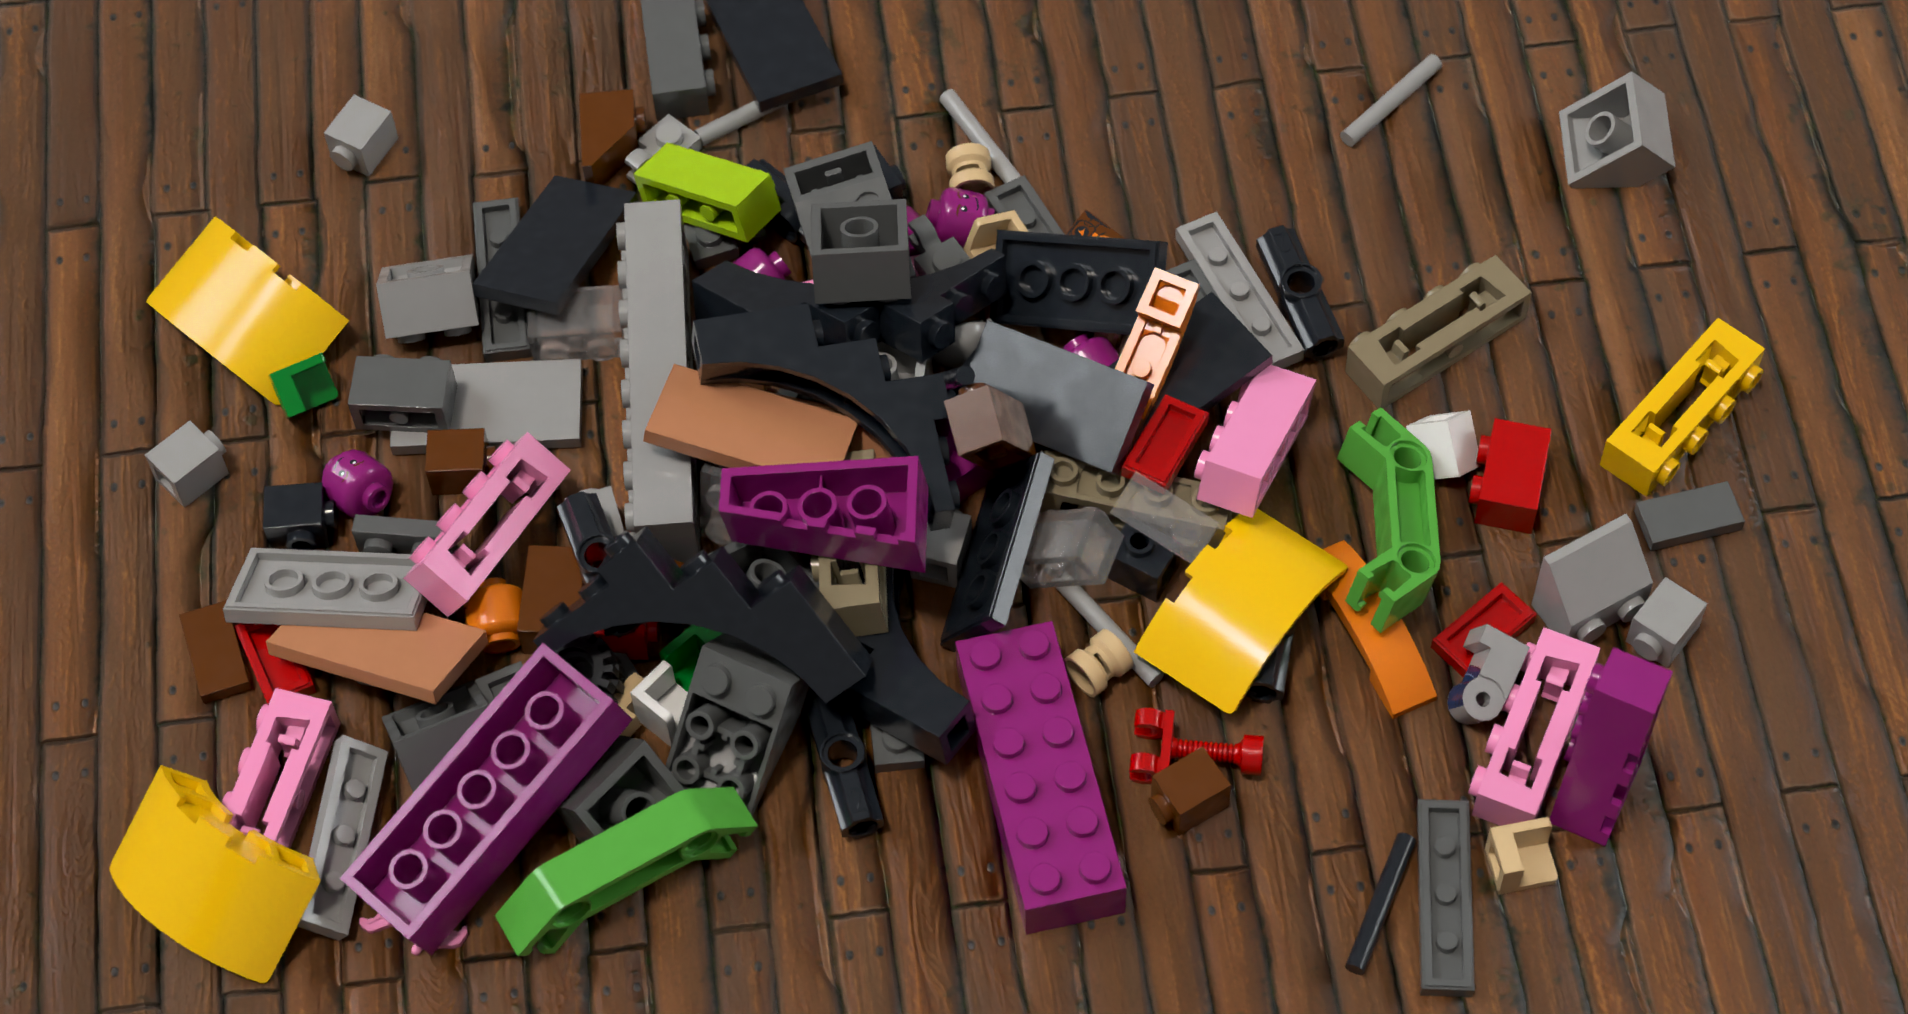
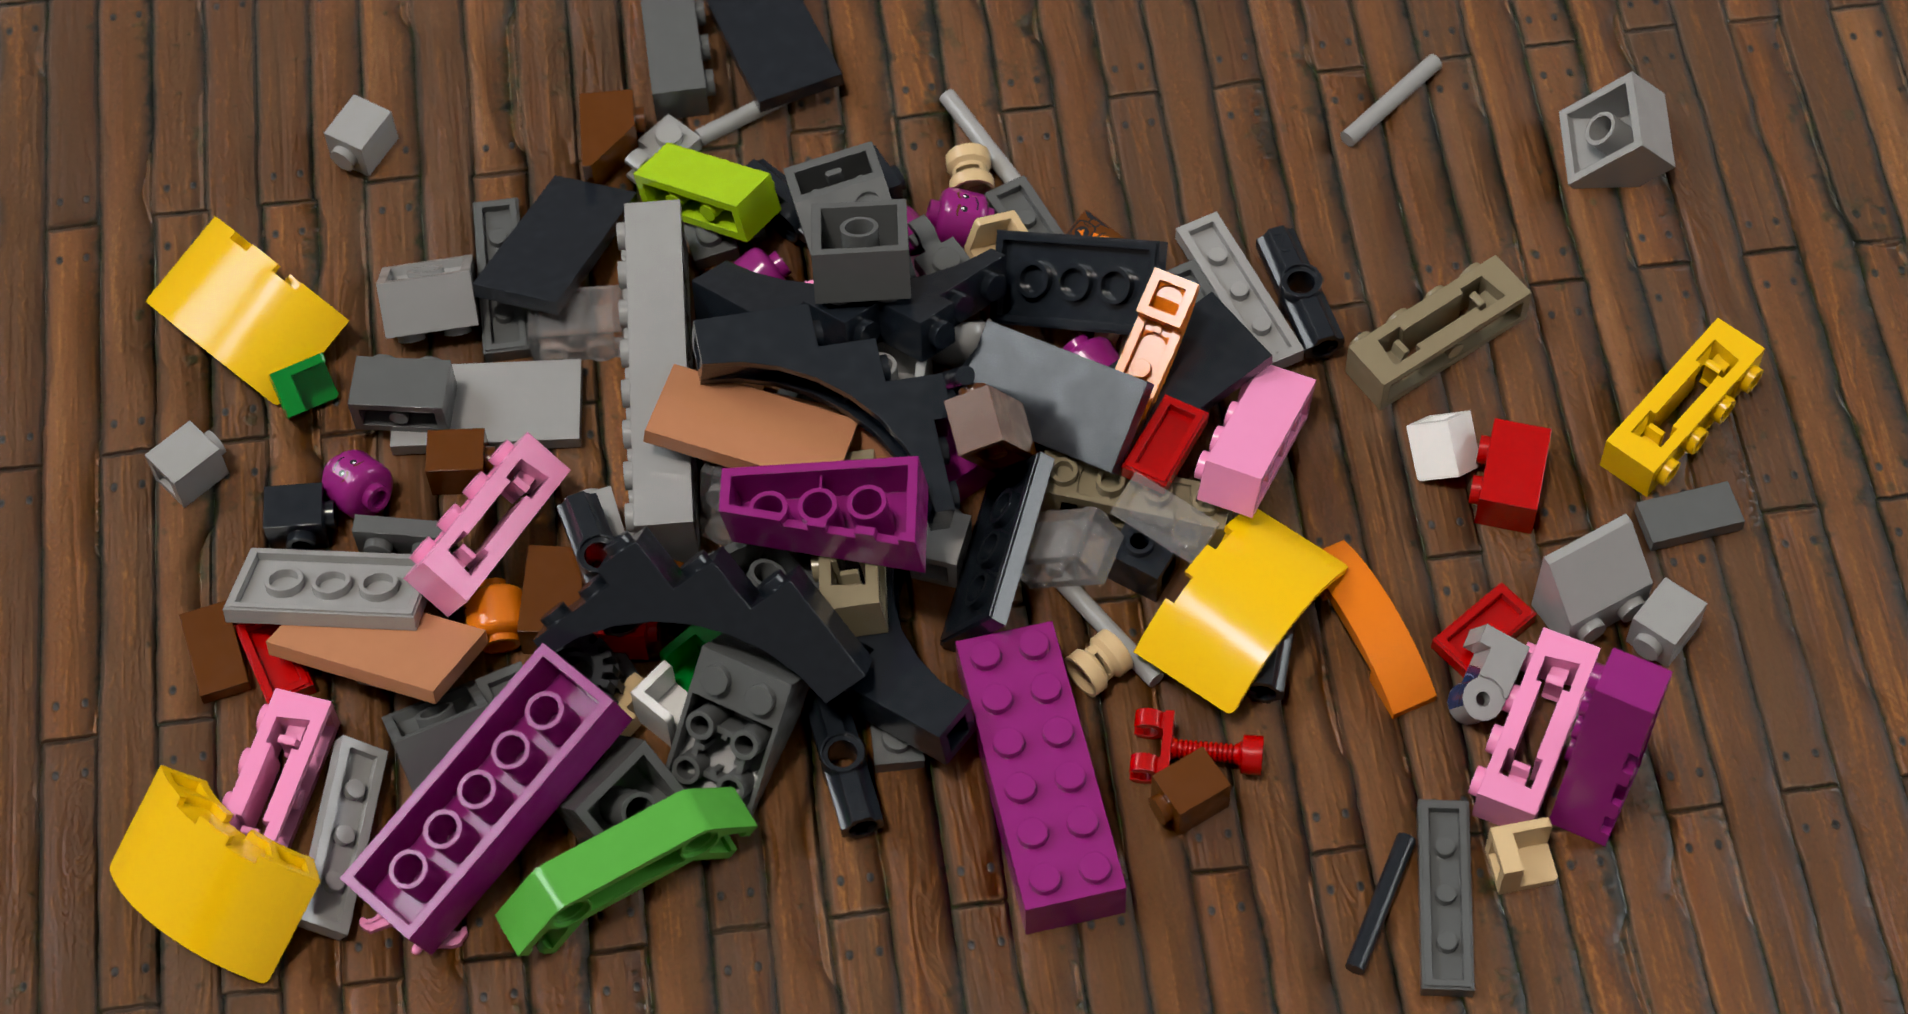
(1404, 514): bright green piece -> none

